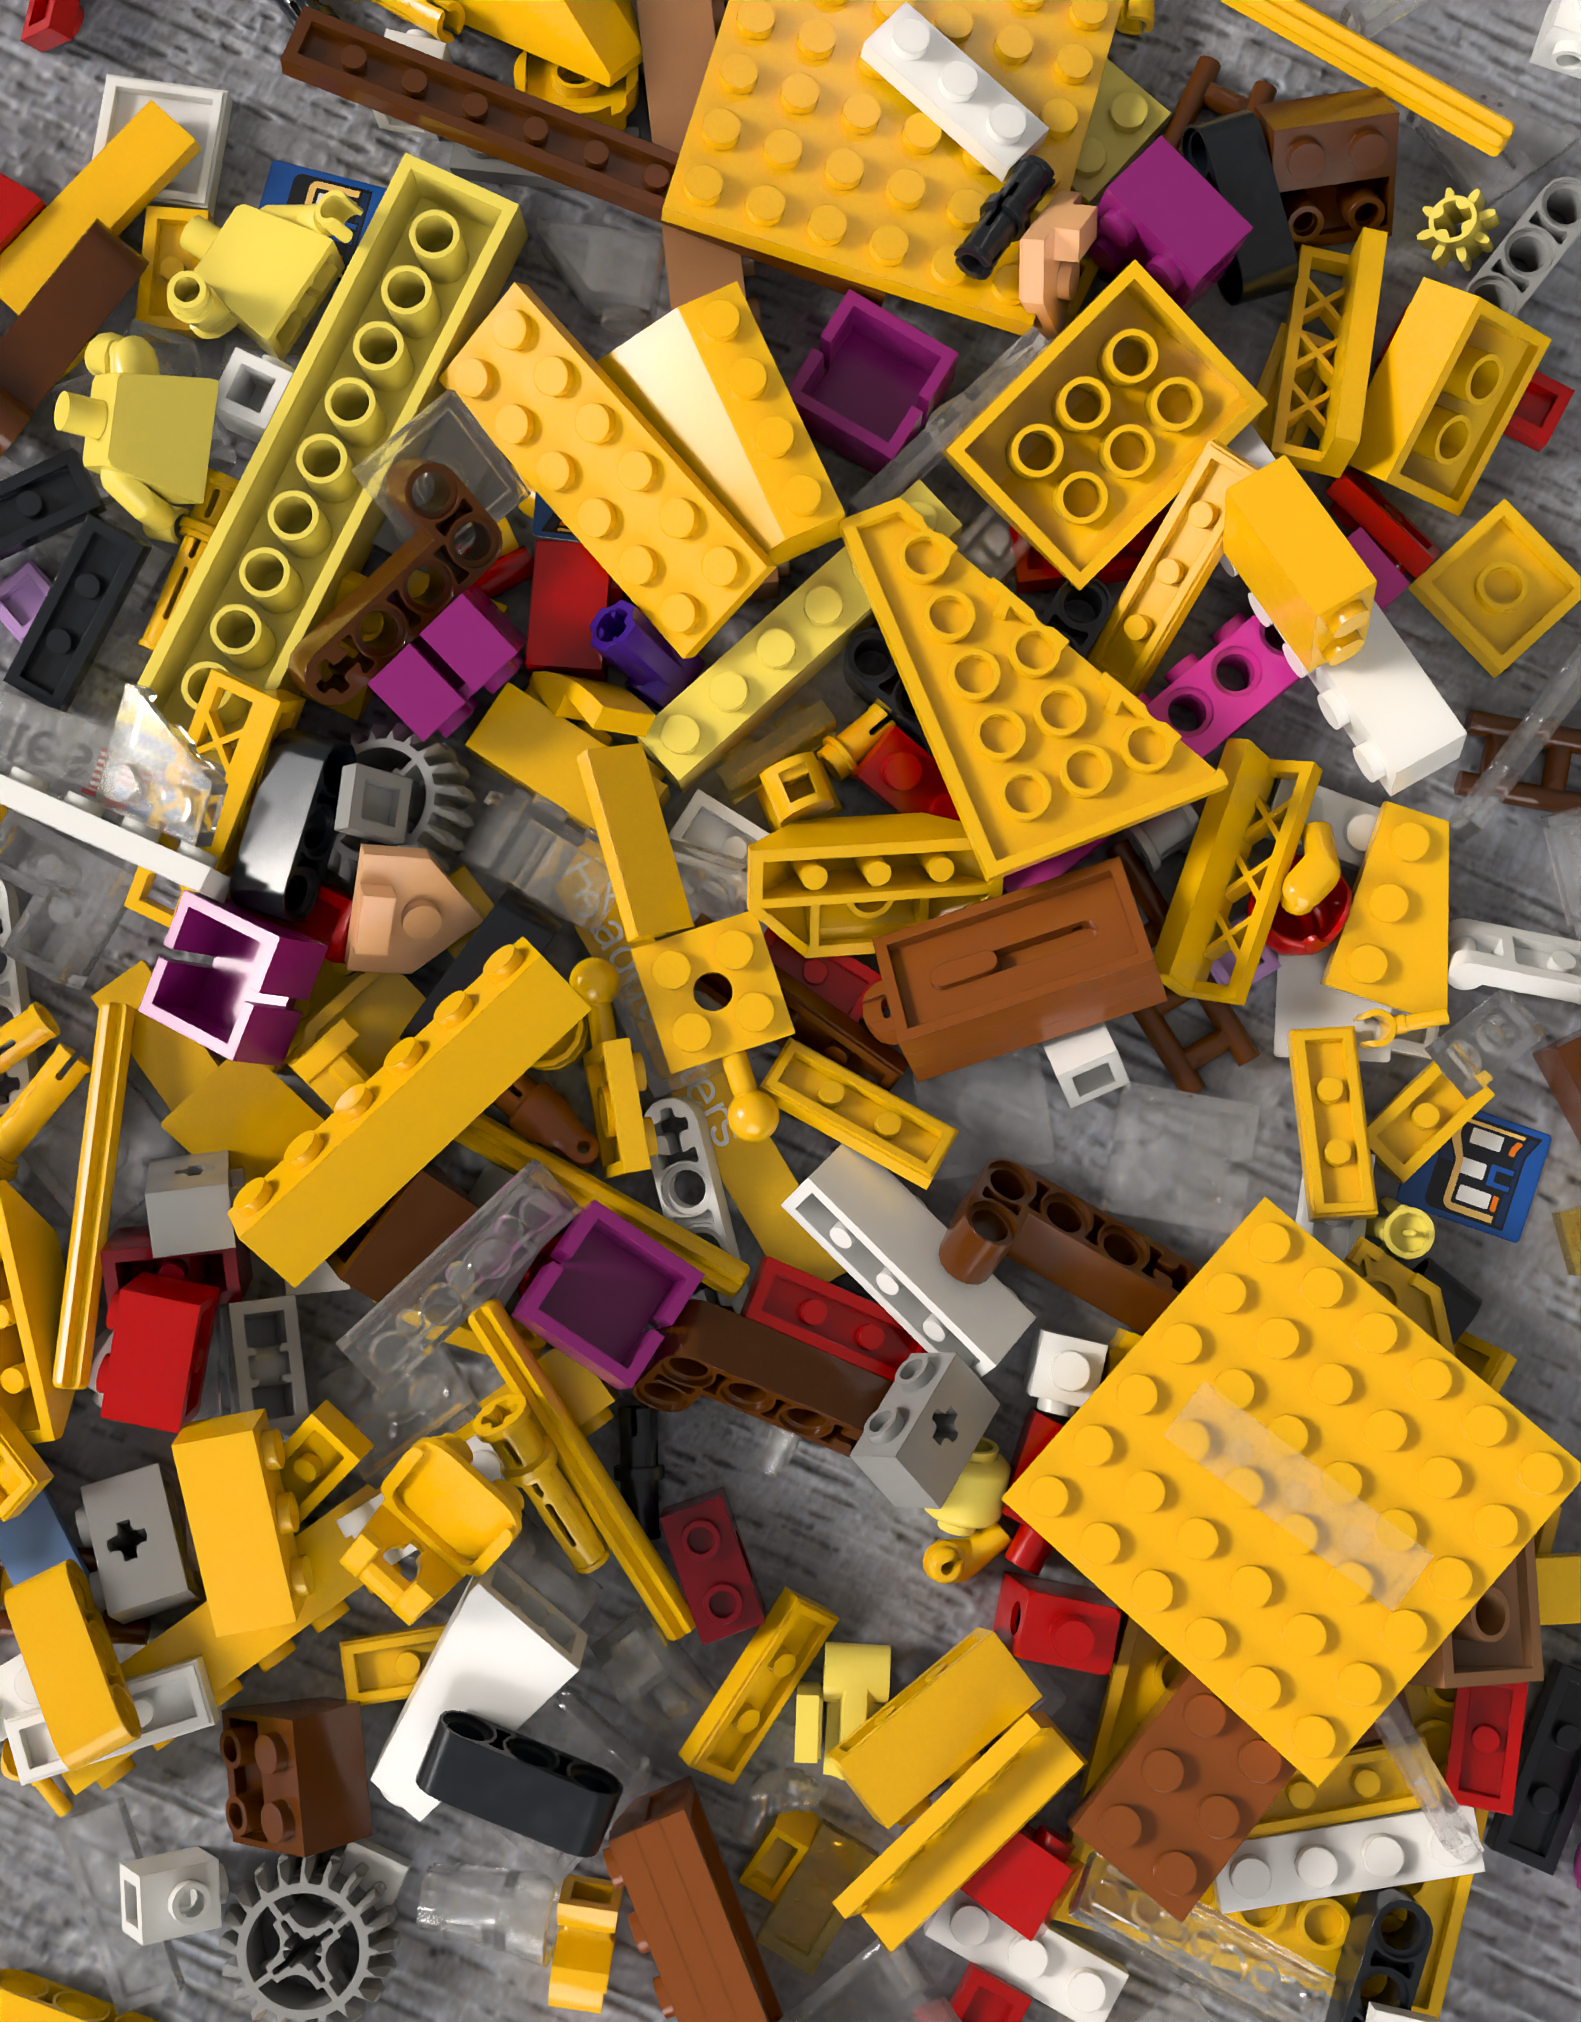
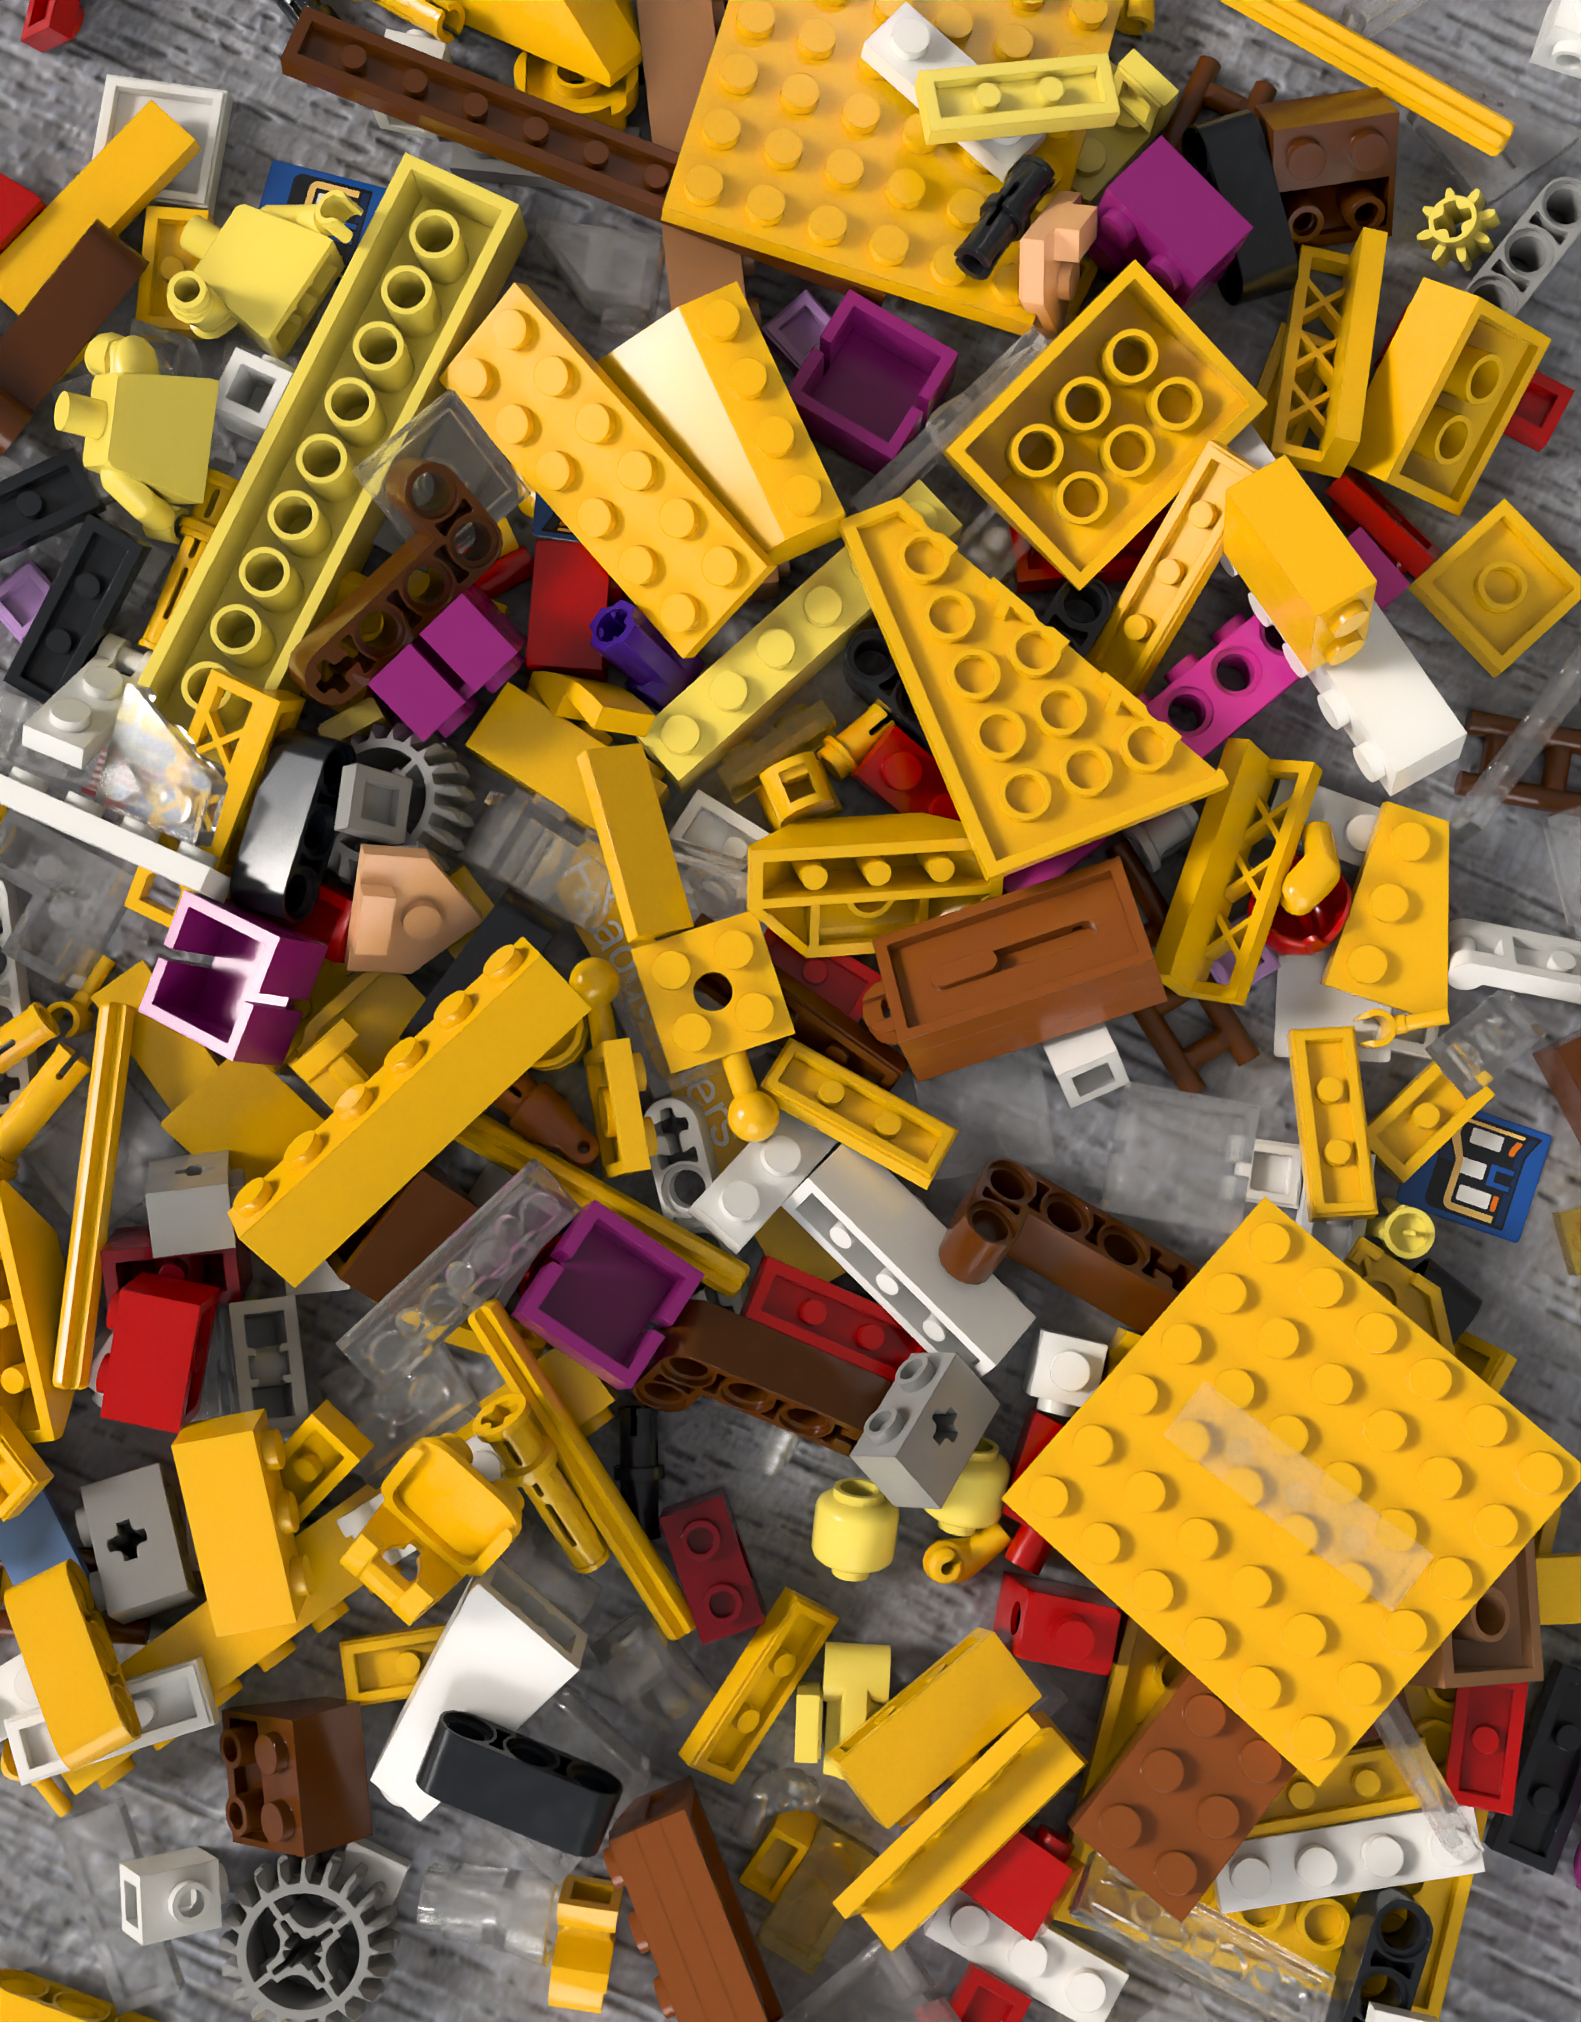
(81, 1001): none -> yellow hand
(85, 710): none -> white plate
(355, 721): none -> light yellow tile
(760, 1181): none -> white plate
(796, 330): none -> lavender tile
(854, 1529): none -> light yellow head
(1016, 98): none -> light yellow plate
(1144, 92): none -> light yellow tile
(1273, 1173): none -> white tile

